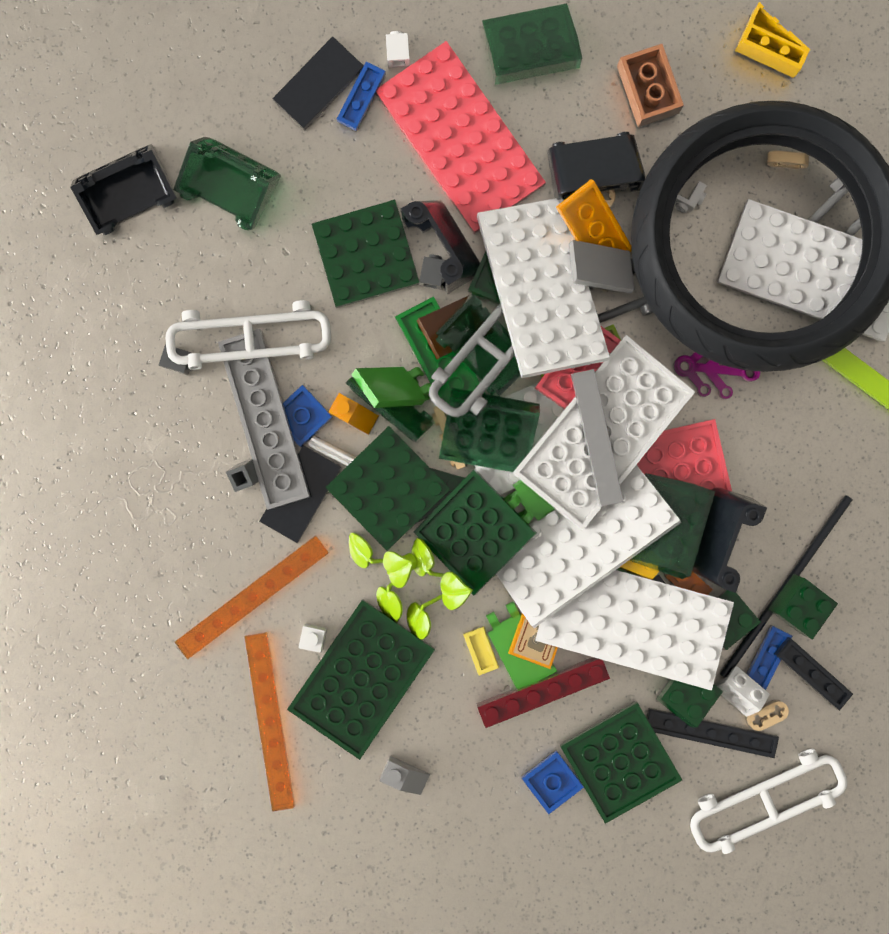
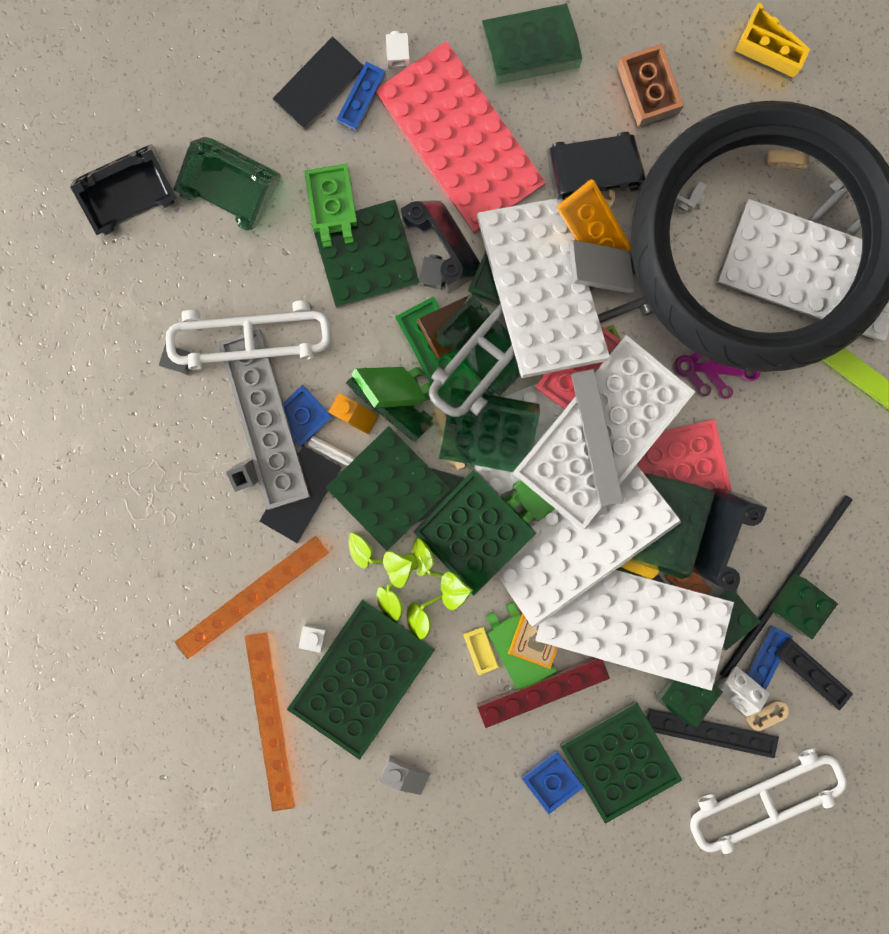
(331, 202): none -> bright green tile

